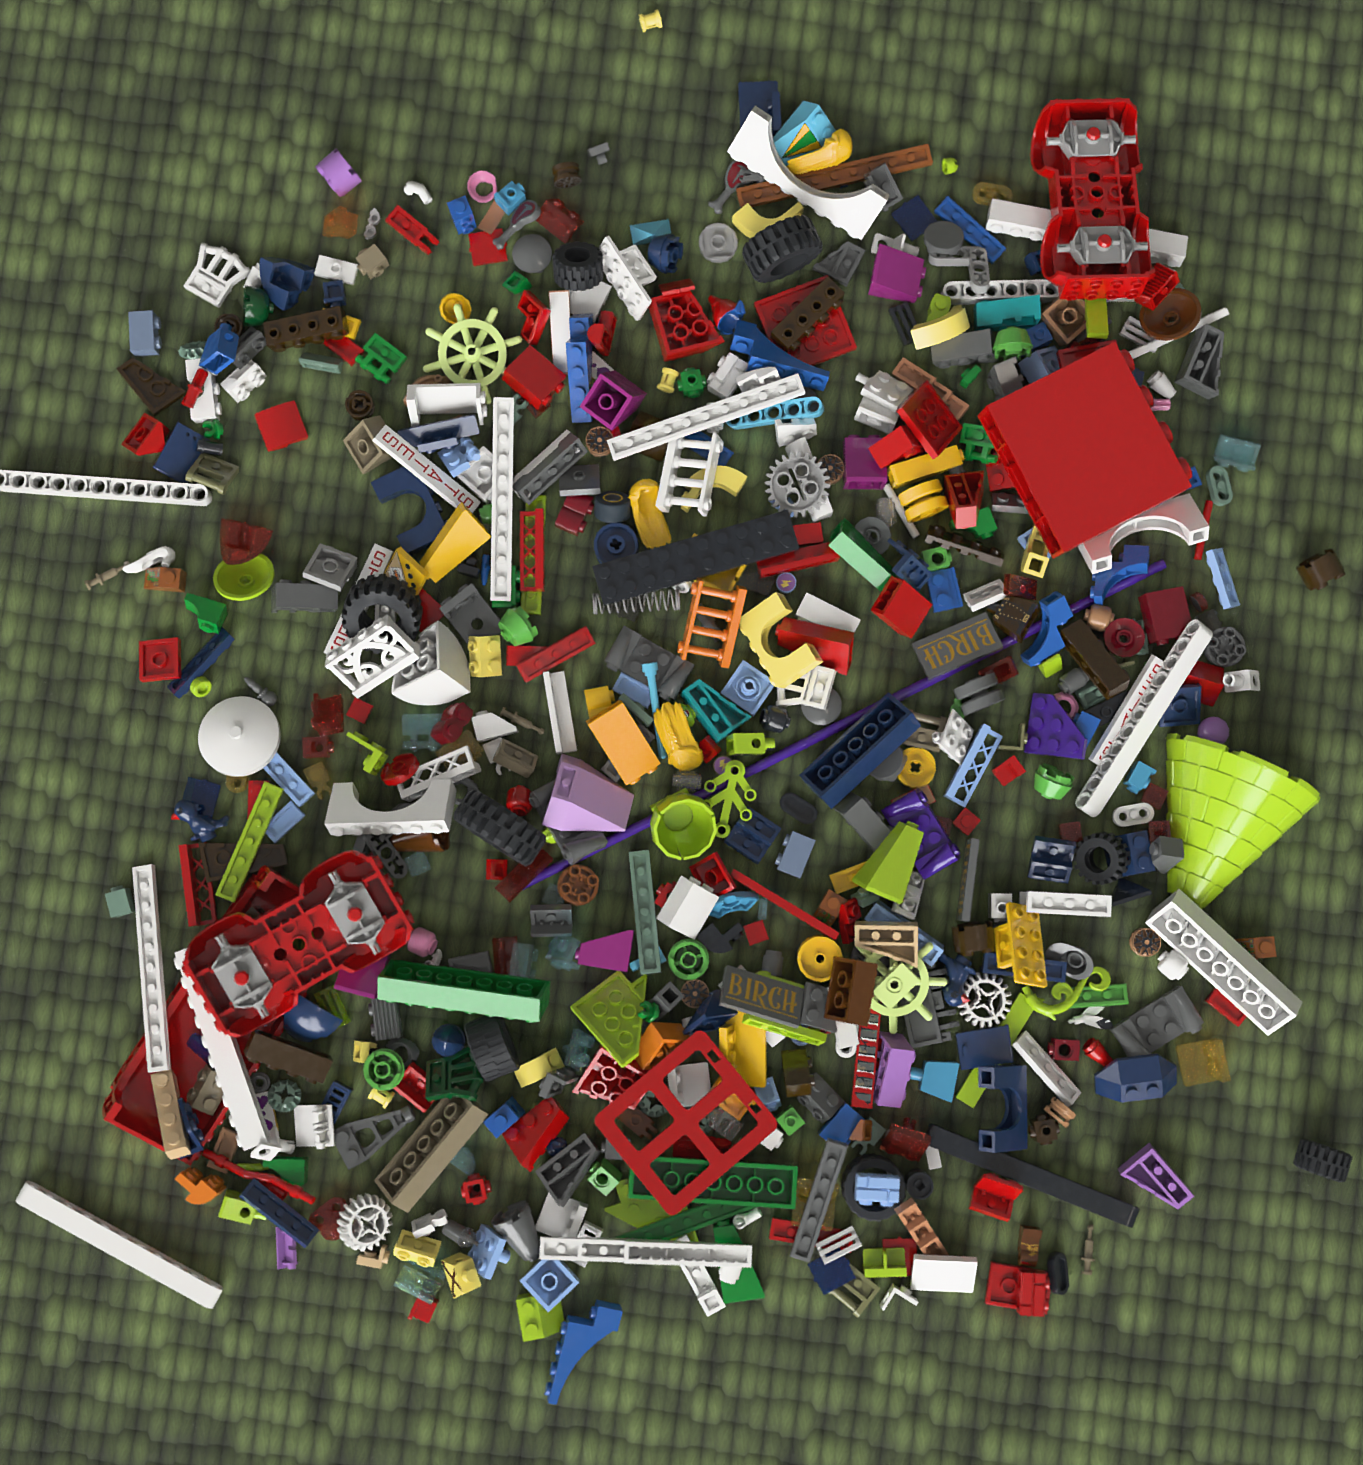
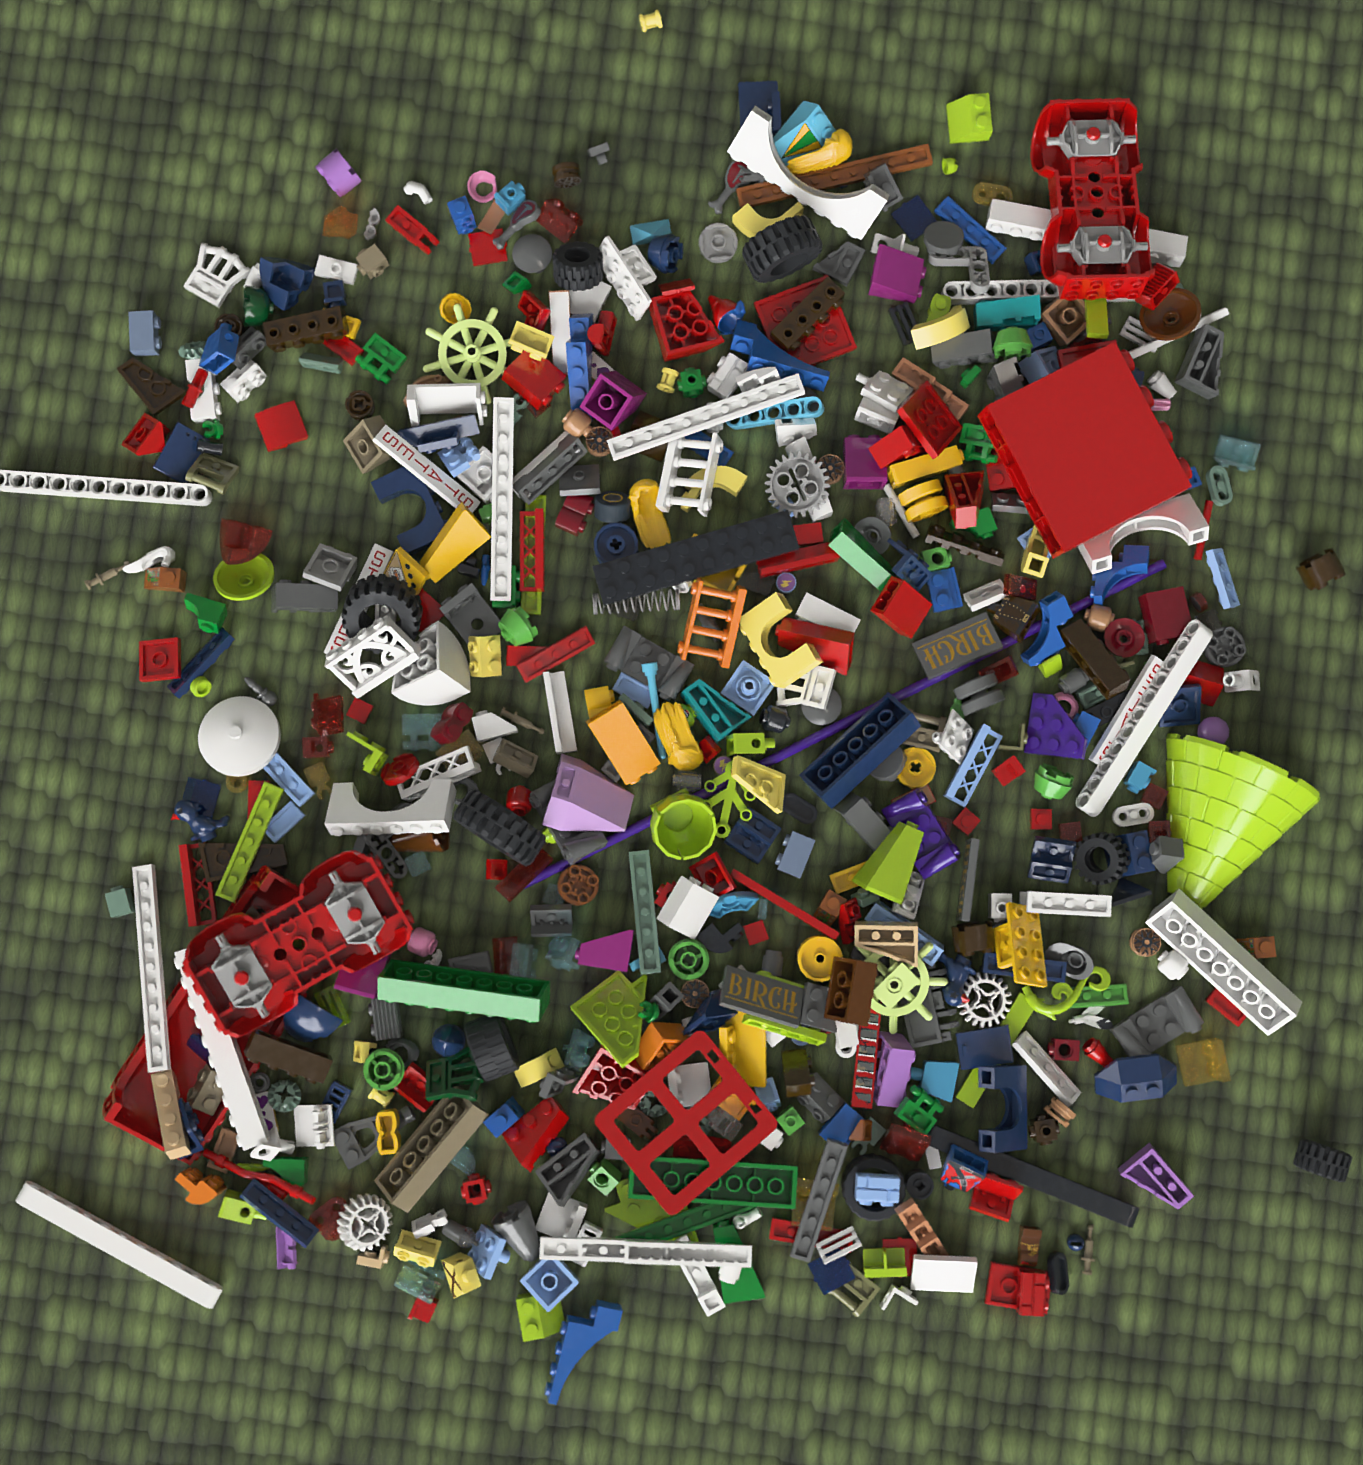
(389, 1137): none -> yellow brick
(530, 340): none -> light yellow bracket
(577, 423): none -> medium nougat head
(761, 781): none -> light yellow wing
(914, 1115): none -> green plate
(963, 1169): none -> torso
(969, 119): none -> lime slope
(1041, 819): none -> red plate
(1075, 1238): none -> dark blue hinge

